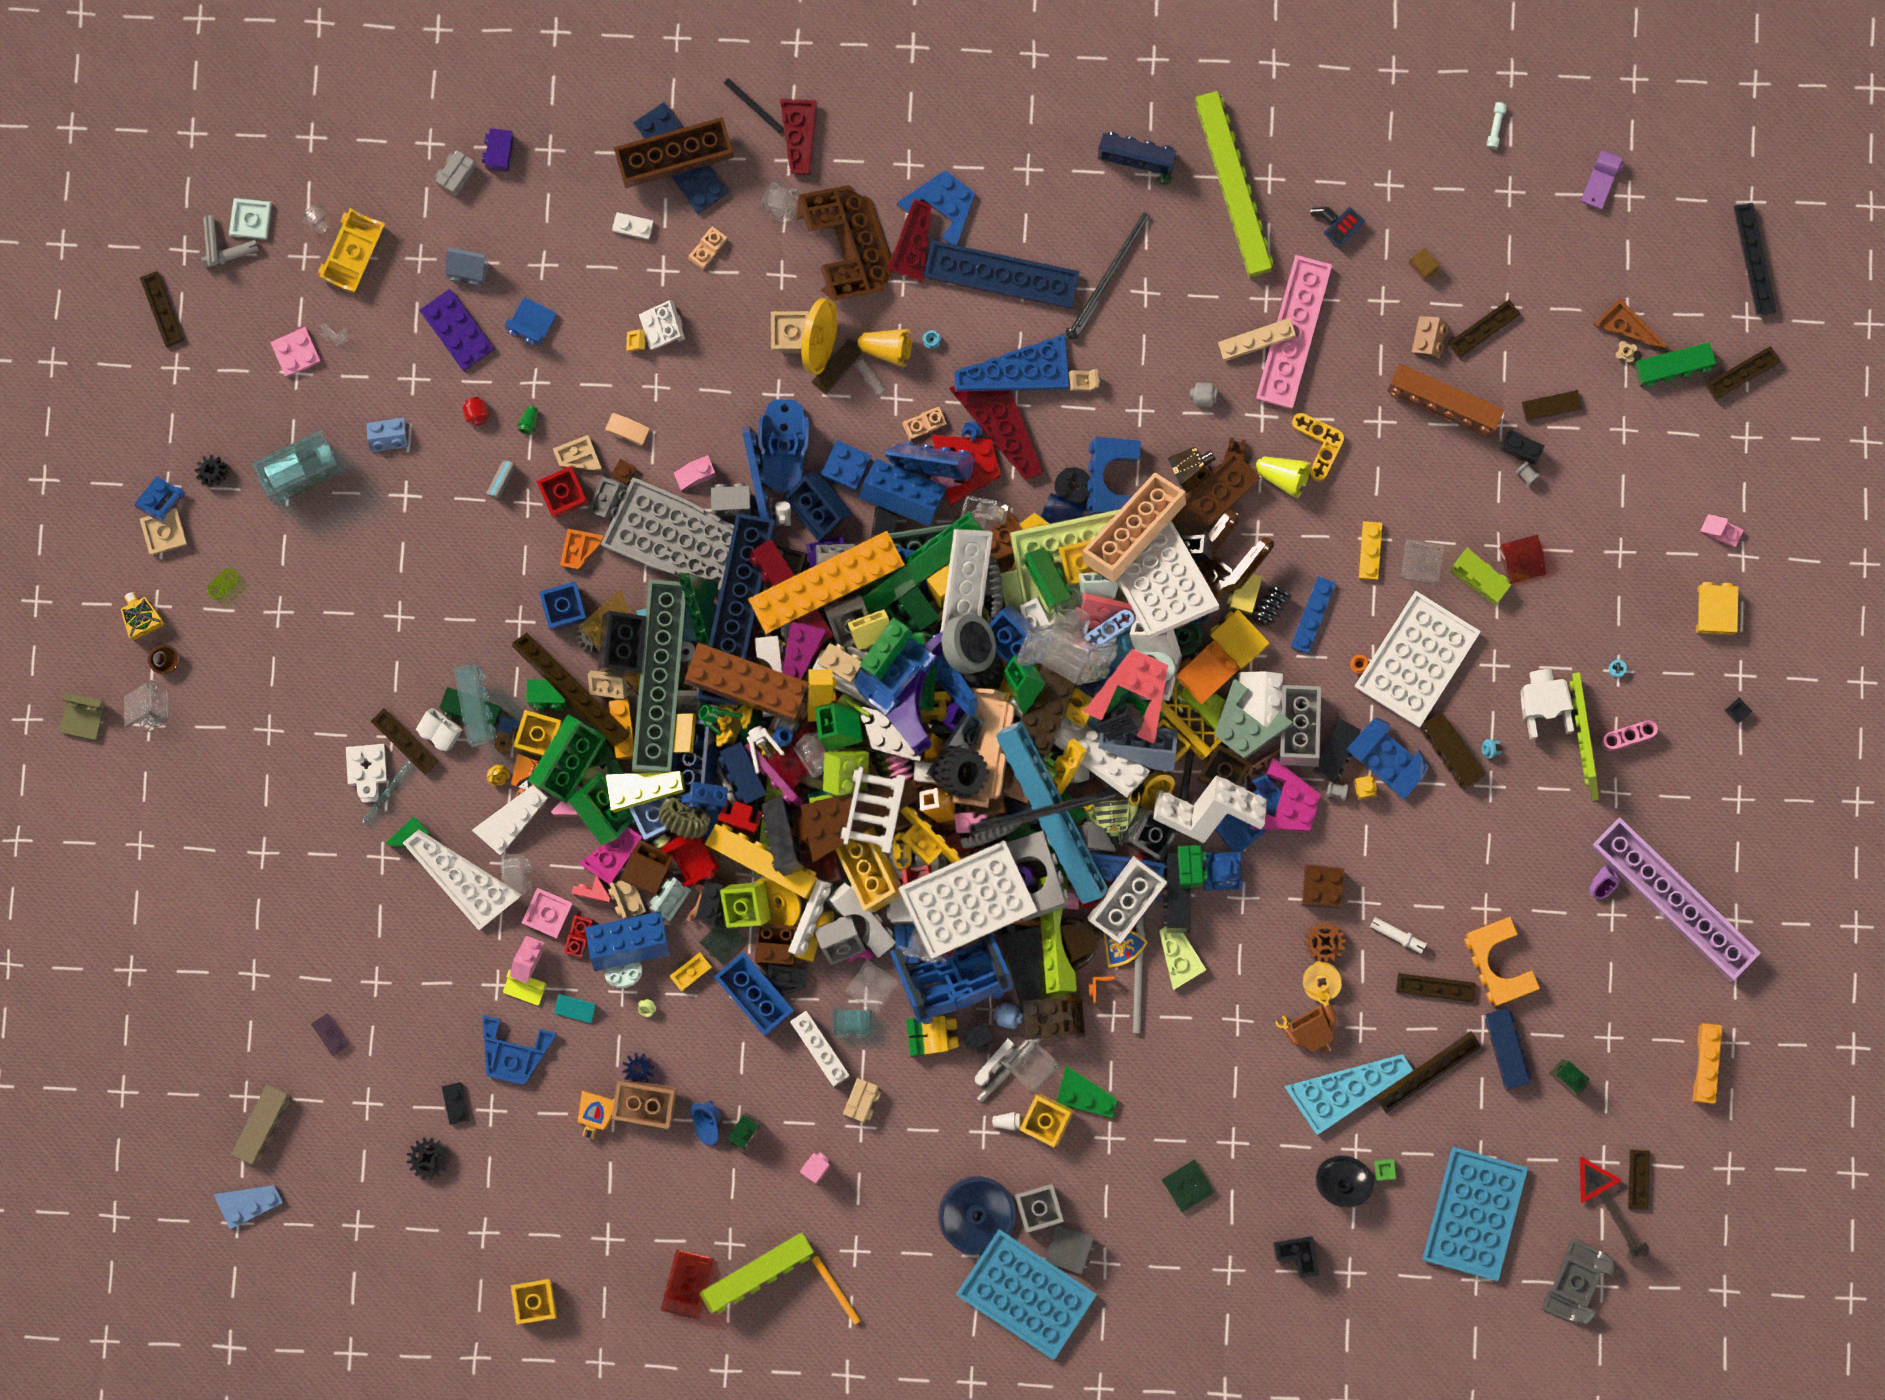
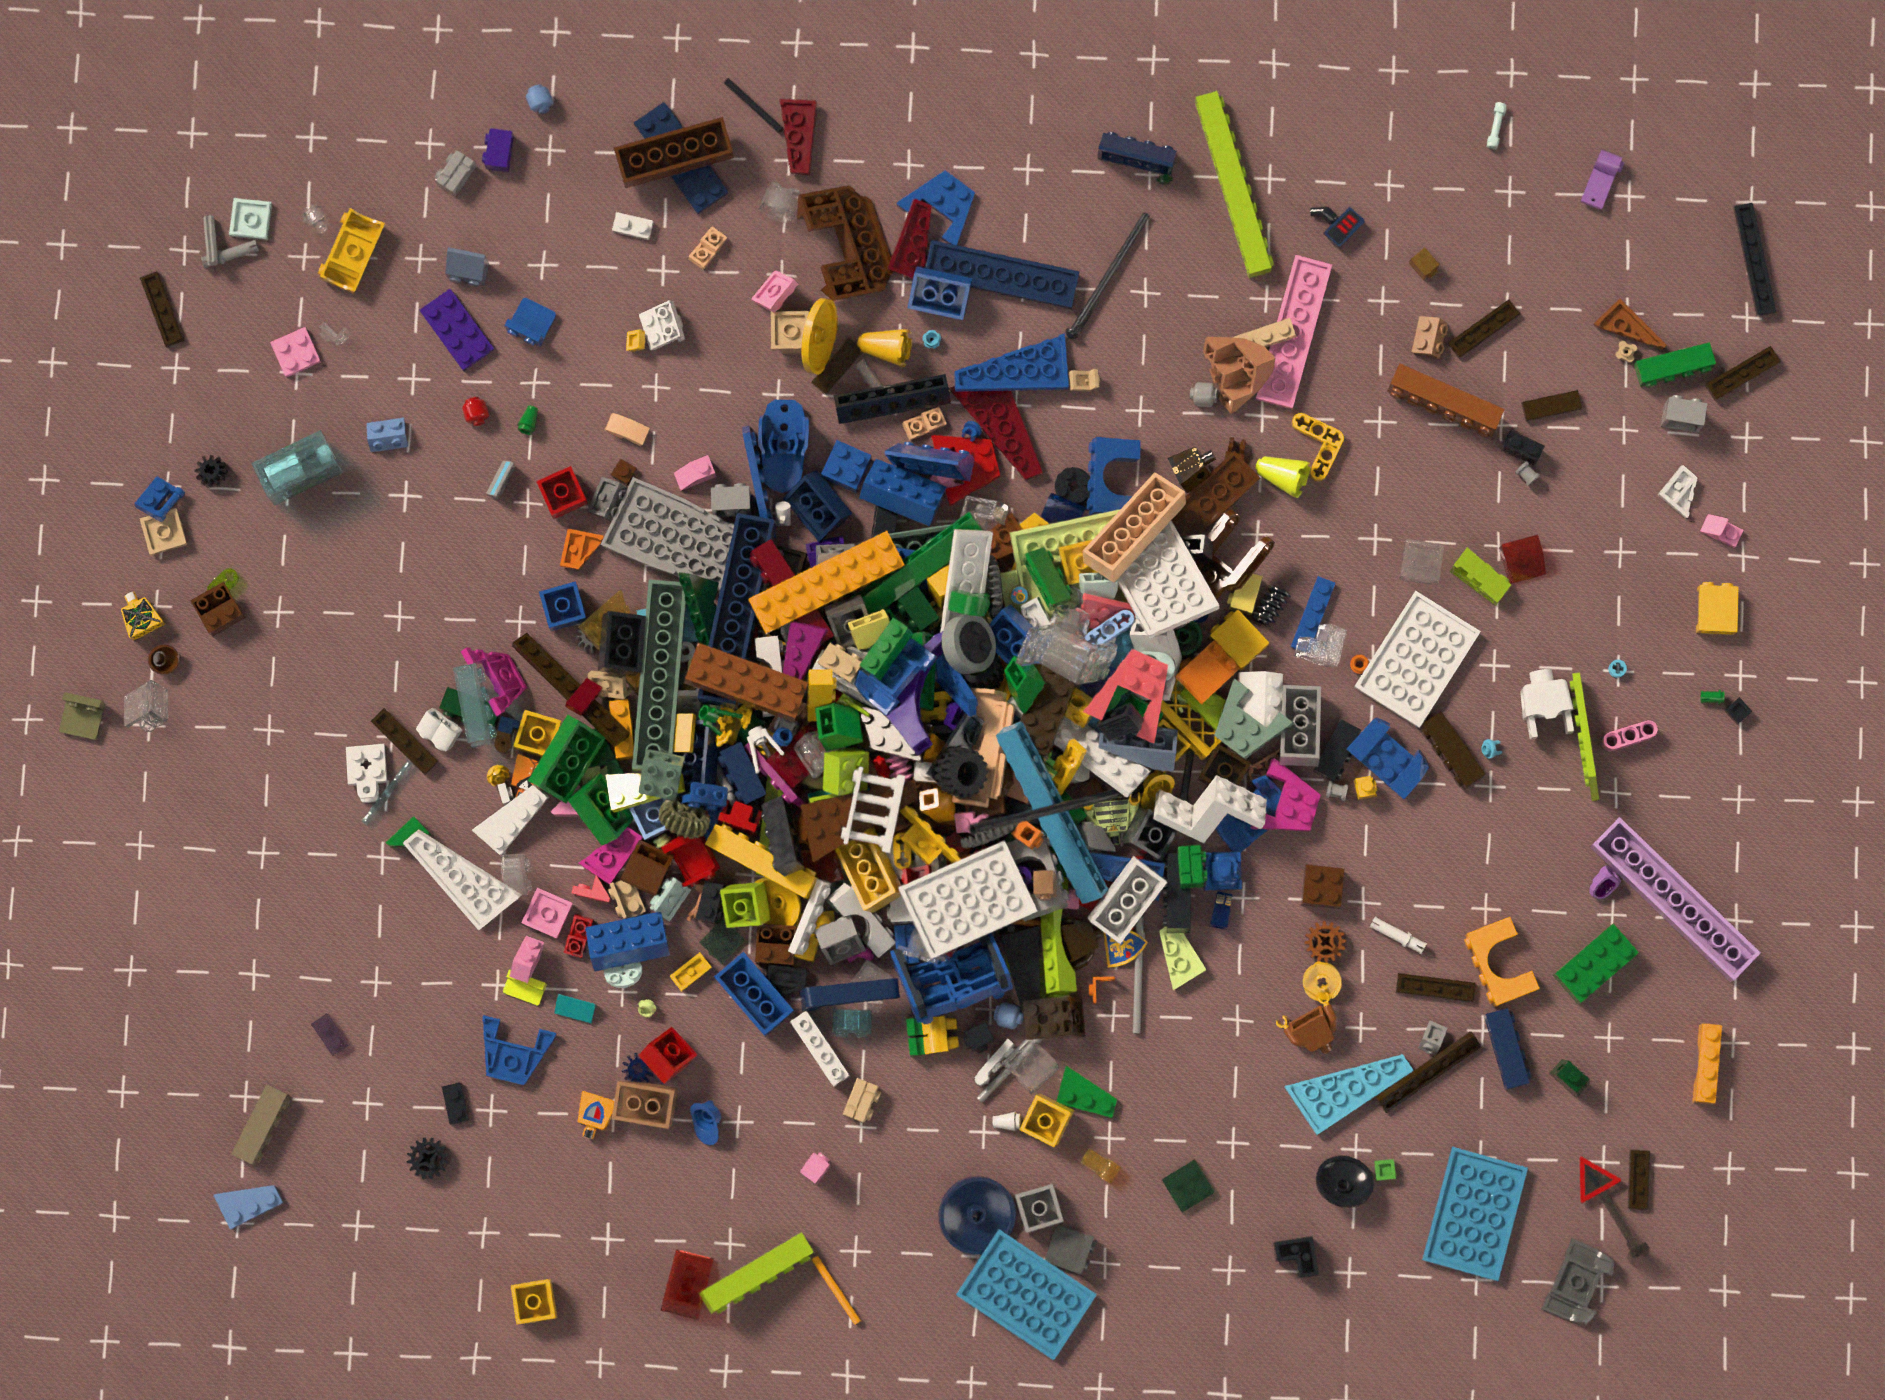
(217, 609): none -> reddish brown slope
(503, 675): none -> dark pink wing
(505, 793): none -> white plate
(539, 99): none -> medium blue head
(542, 695): green slope -> none
(578, 455): tan wing -> none
(584, 697): none -> dark red tile
(661, 774): none -> sand green bracket
(668, 1055): none -> red brick
(744, 1132): dark green torso -> none
(775, 291): none -> bright pink plate
(848, 993): none -> dark blue beam
(881, 768): none -> red axle
(892, 399): none -> black brick
(939, 293): none -> blue brick
(969, 603): none -> green brick
(1018, 595): none -> tile
(1023, 830): none -> orange brick
(1045, 884): none -> medium nougat brick
(1103, 1167): none -> clear yellow piece
(1221, 910): none -> clear blue leg
(1238, 368): none -> nougat brick
(1325, 648): none -> clear brick
(1370, 550): yellow plate -> none
(1432, 1038): none -> light grey bracket
(1595, 964): none -> green brick
(1679, 491): none -> white wing
(1684, 414): none -> light grey brick
(1712, 697): none -> green pin

